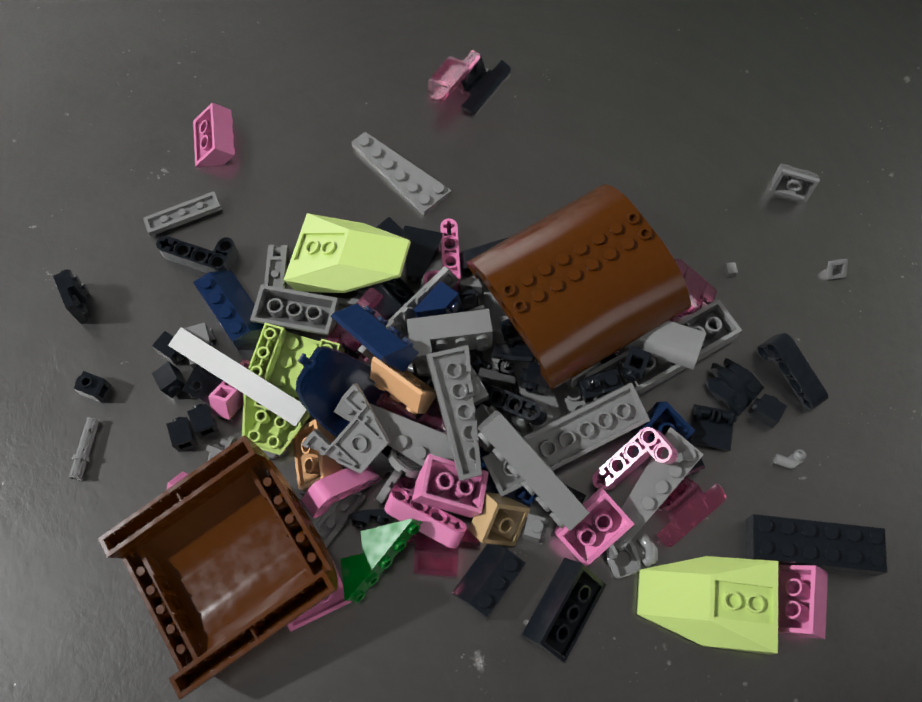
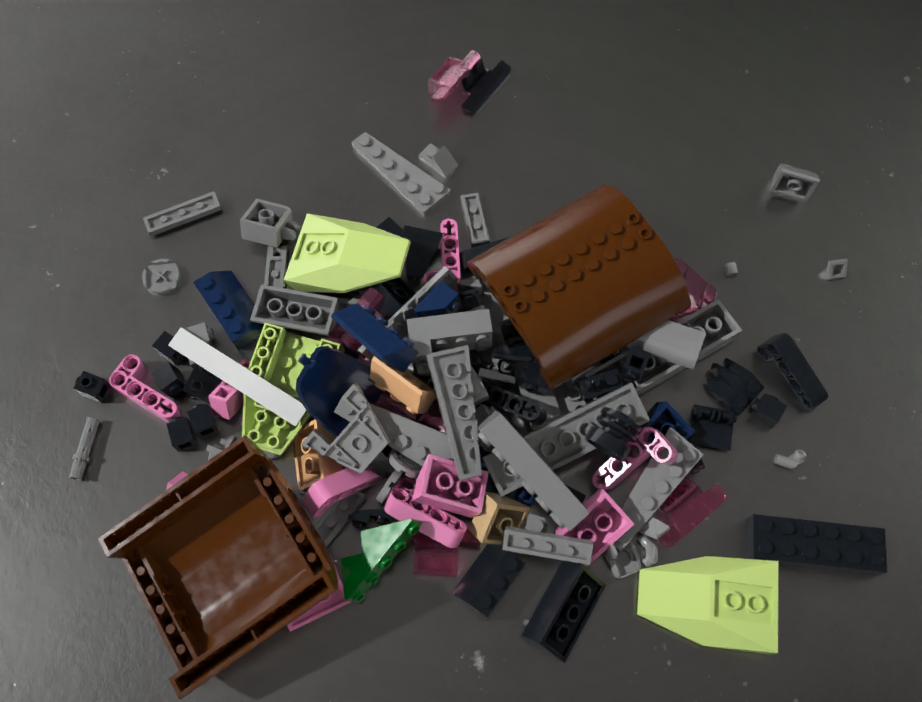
(73, 294): black plate -> none
(147, 395): none -> bright pink beam
(162, 277): none -> light grey tile
(172, 250): black beam -> none
(213, 136): bright pink slope -> none
(268, 223): none -> light grey hinge
(439, 160): none -> light grey slope
(475, 219): none -> light grey tile
(548, 545): none -> light grey plate
(615, 430): none -> black wheel
(654, 528): none -> light grey slope
(802, 600): bright pink slope -> none

